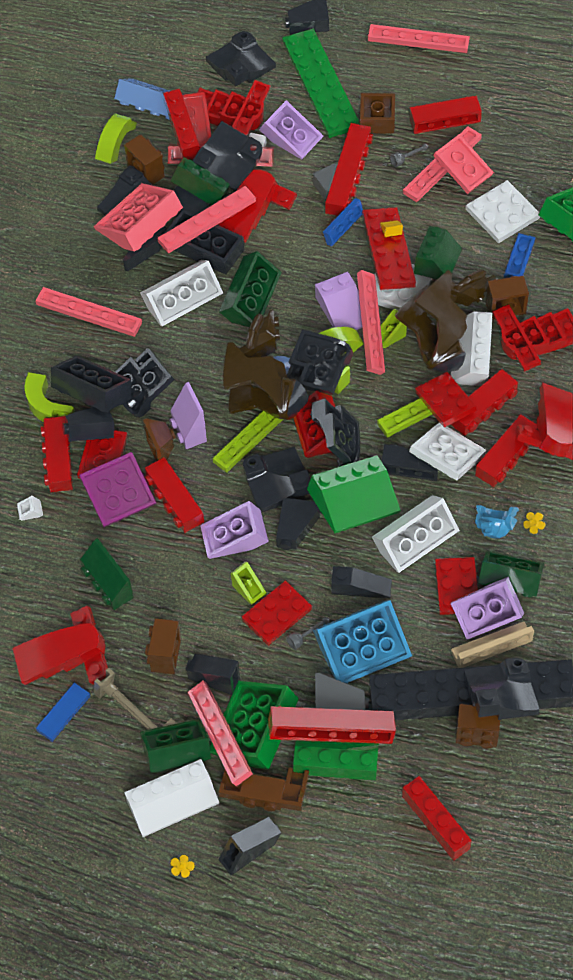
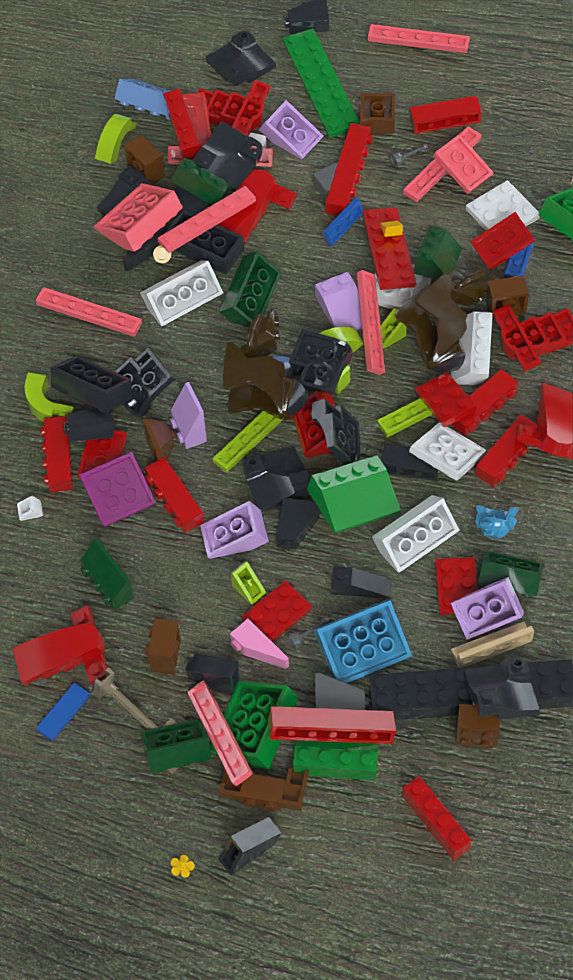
(161, 254): none -> plate
(171, 798): white slope -> none
(256, 645): none -> bright pink slope
(502, 241): none -> red plate
(534, 522): yellow plant -> none

